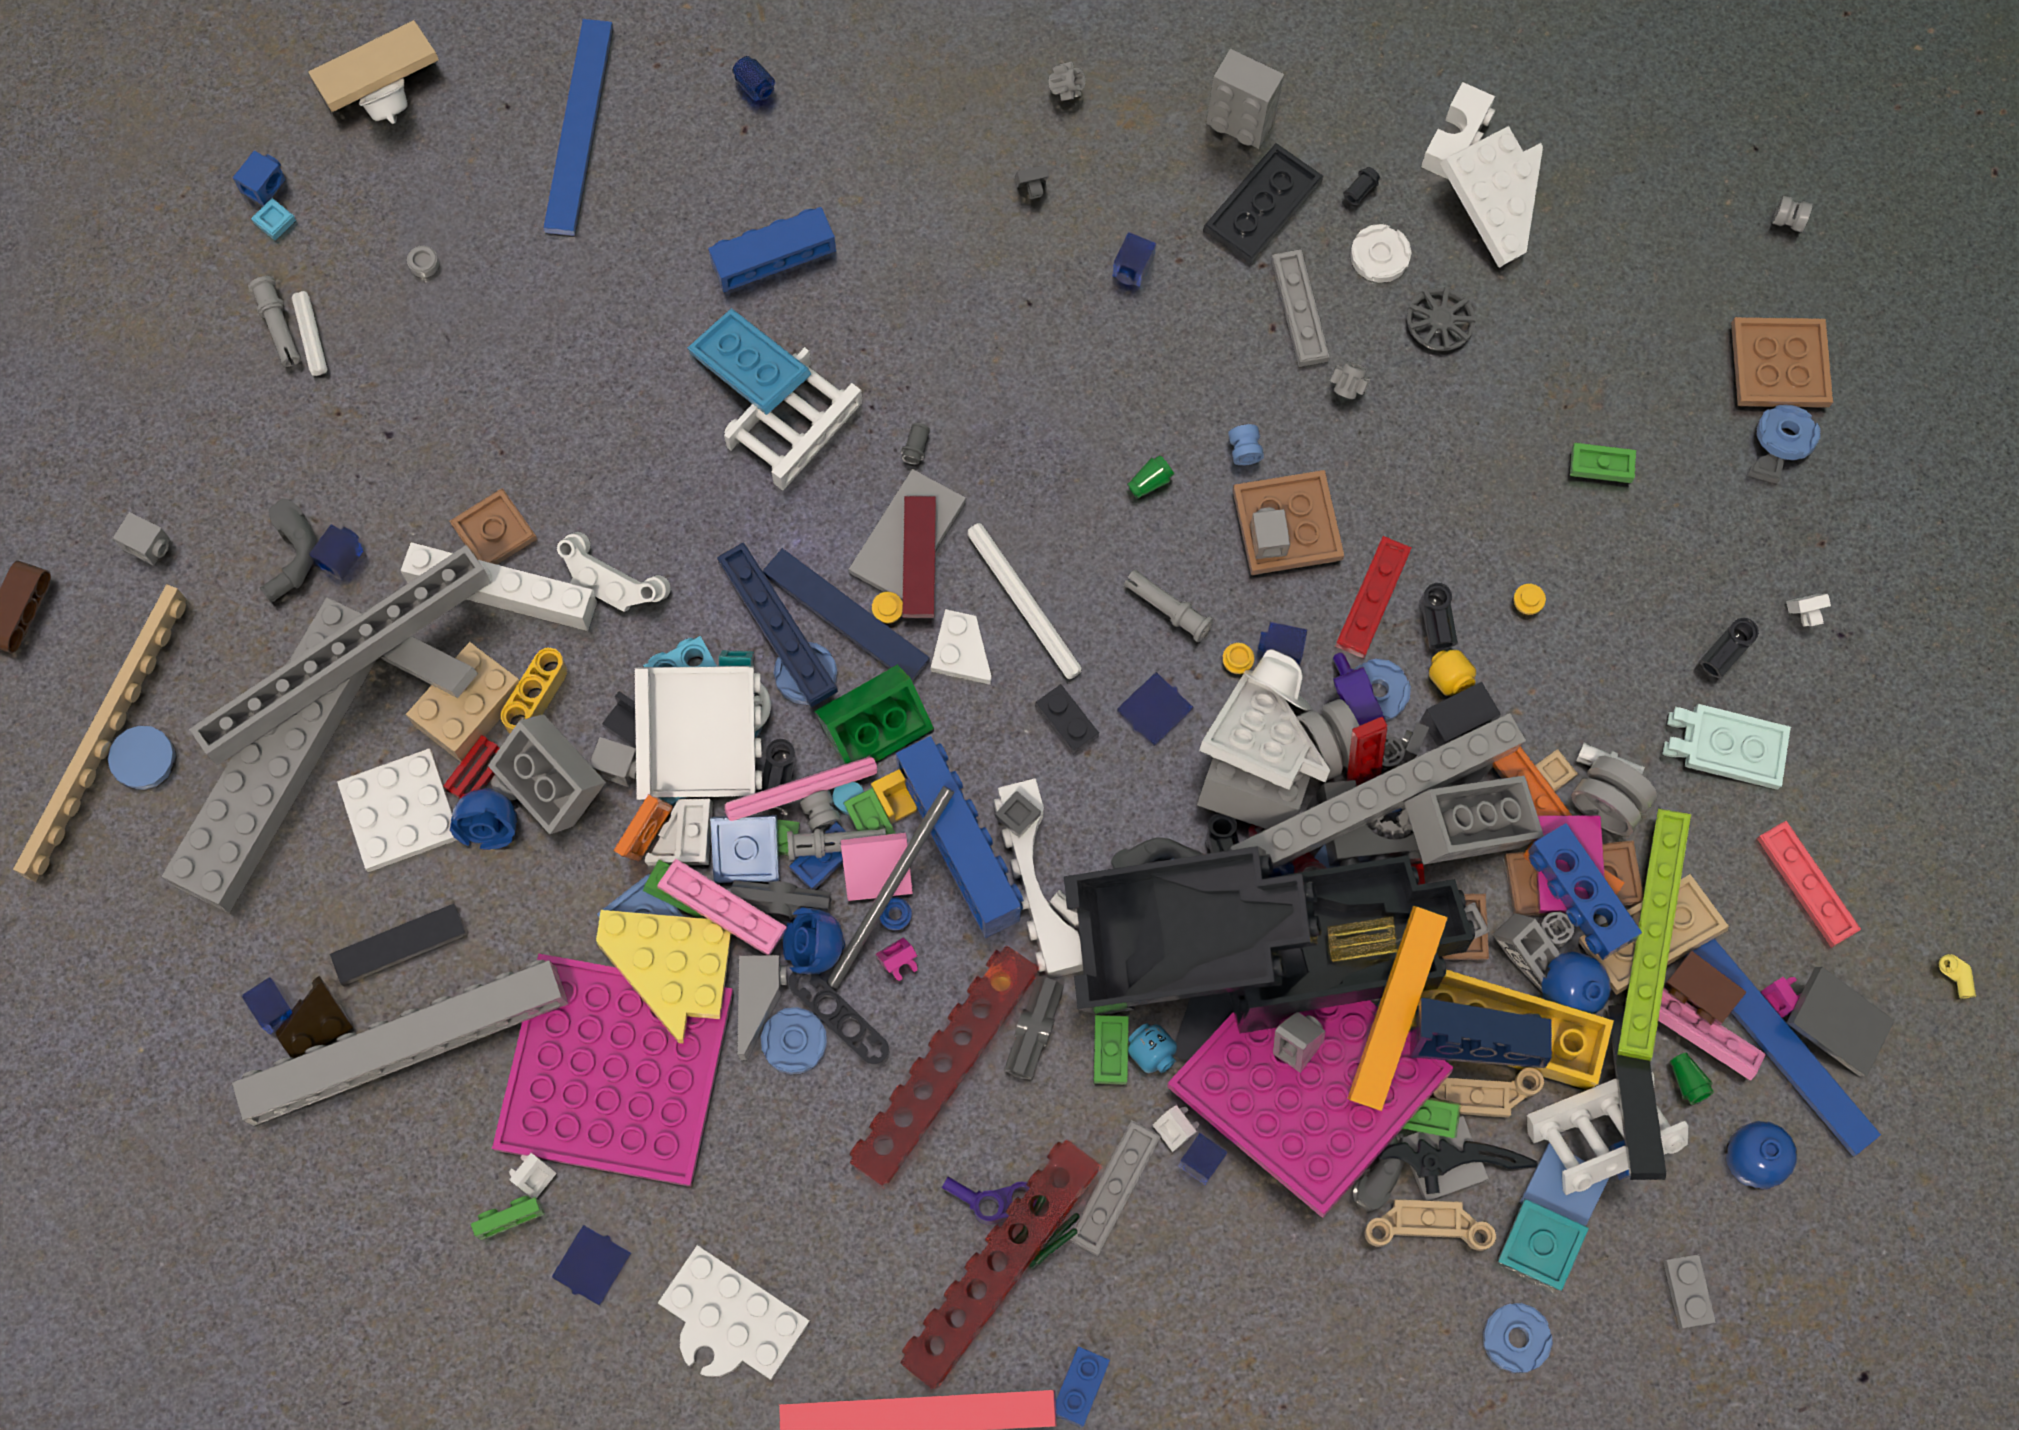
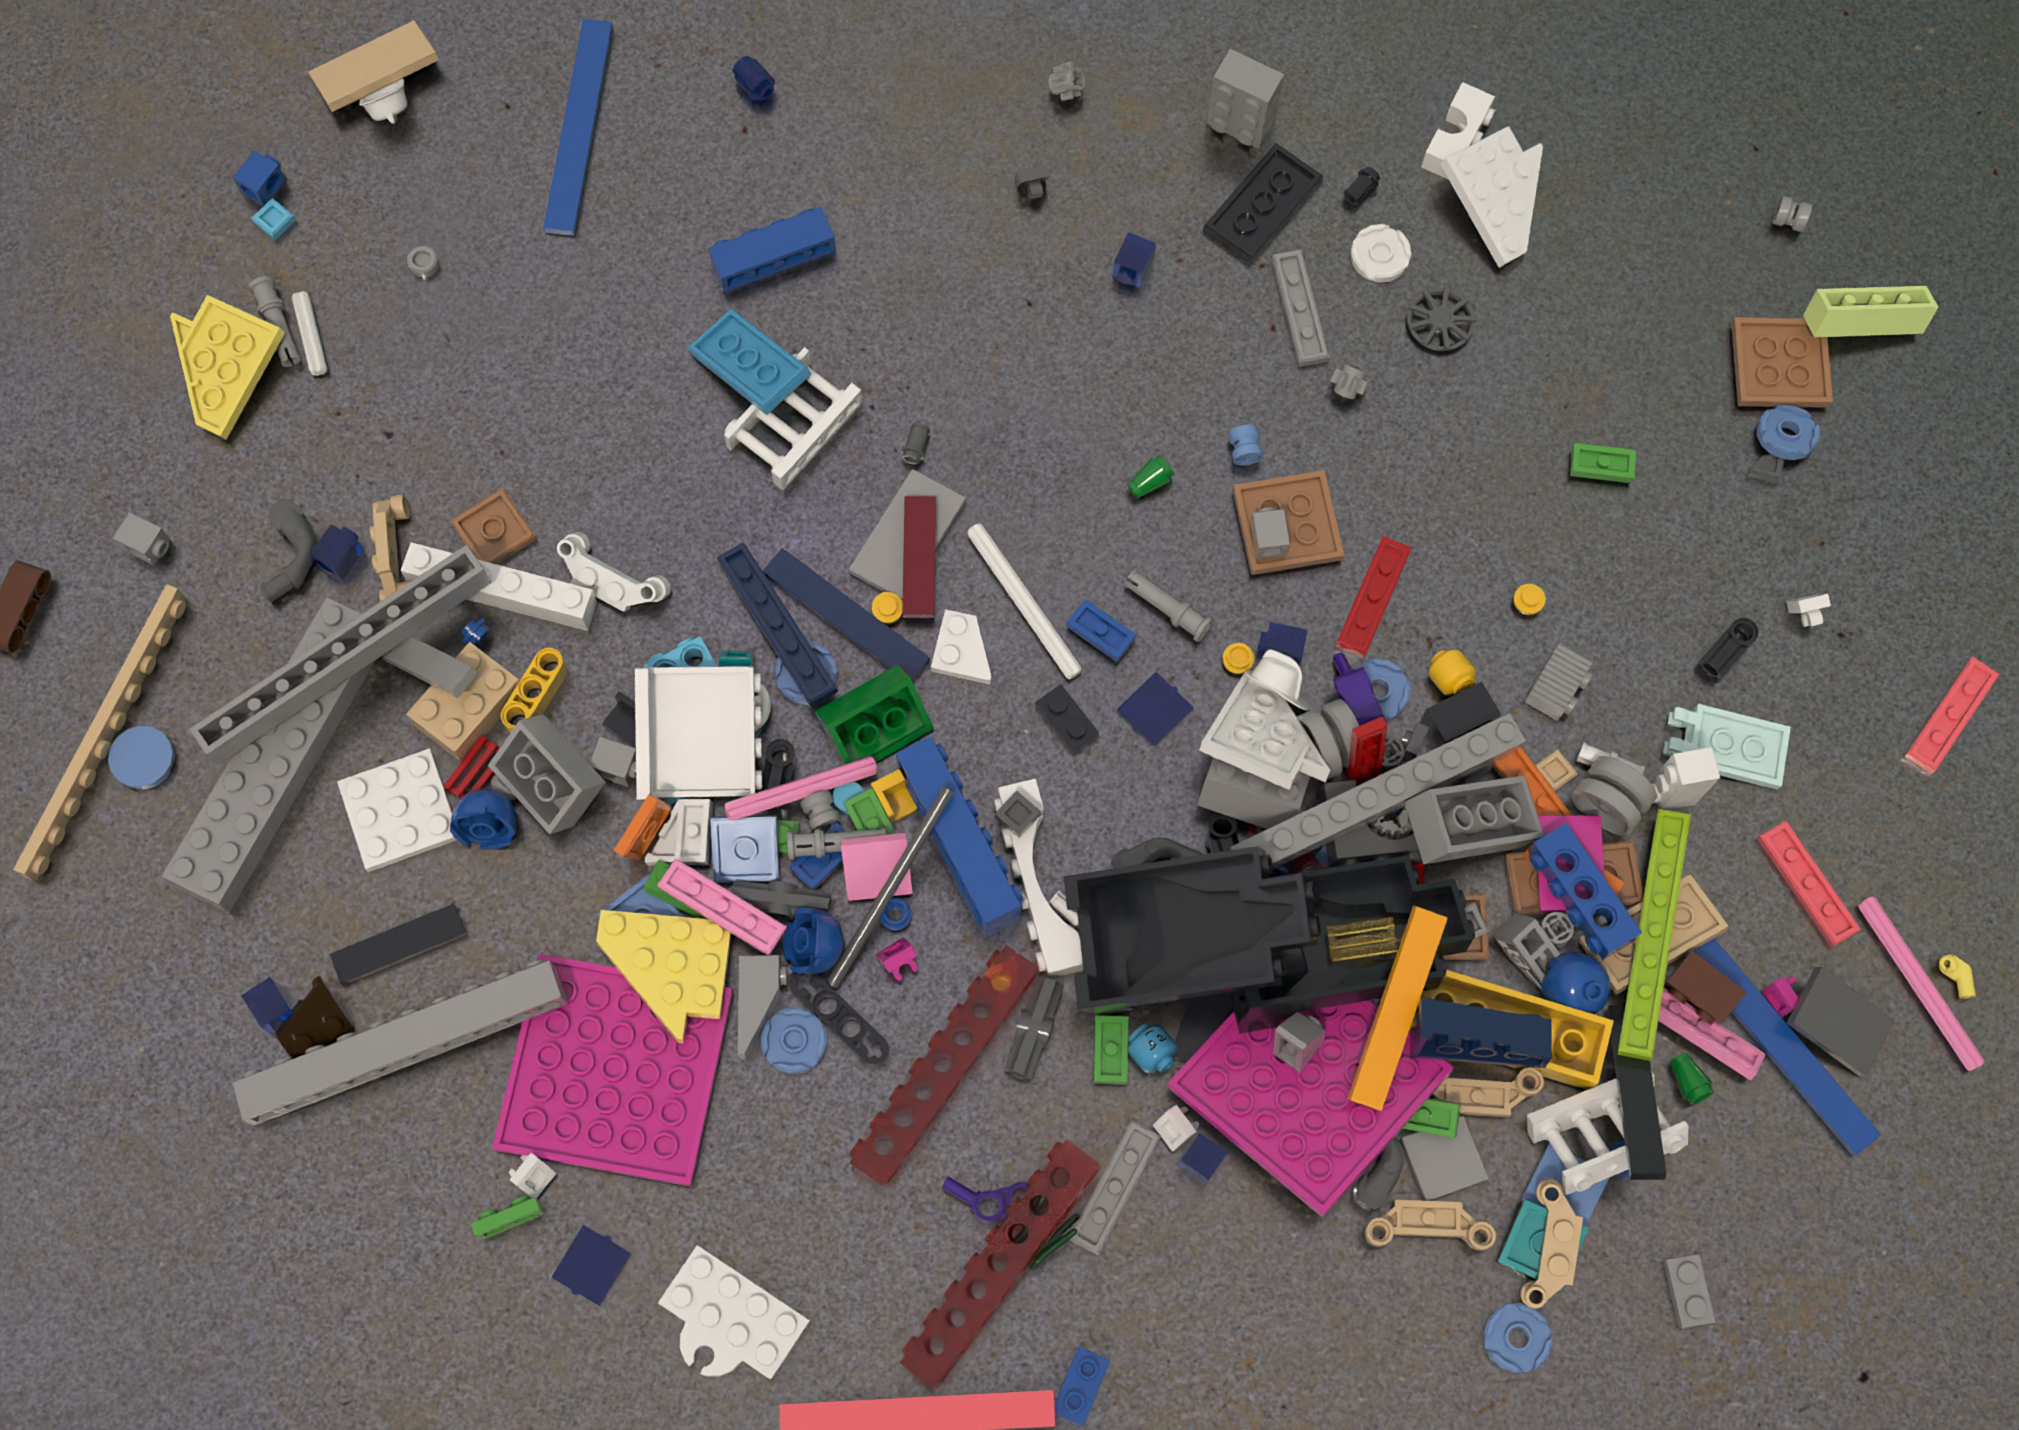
(223, 361): none -> light yellow wing
(384, 537): none -> tan plate
(475, 632): none -> blue plate
(1101, 630): none -> blue plate
(1431, 1163): black piece -> none
(1438, 619): black piece -> none
(1558, 1246): none -> tan plate
(1559, 681): none -> light grey brick
(1685, 778): none -> white brick
(1761, 1155): blue cylinder -> none
(1870, 311): none -> yellowish green brick
(1921, 983): none -> bright pink axle
(1951, 715): none -> coral tile

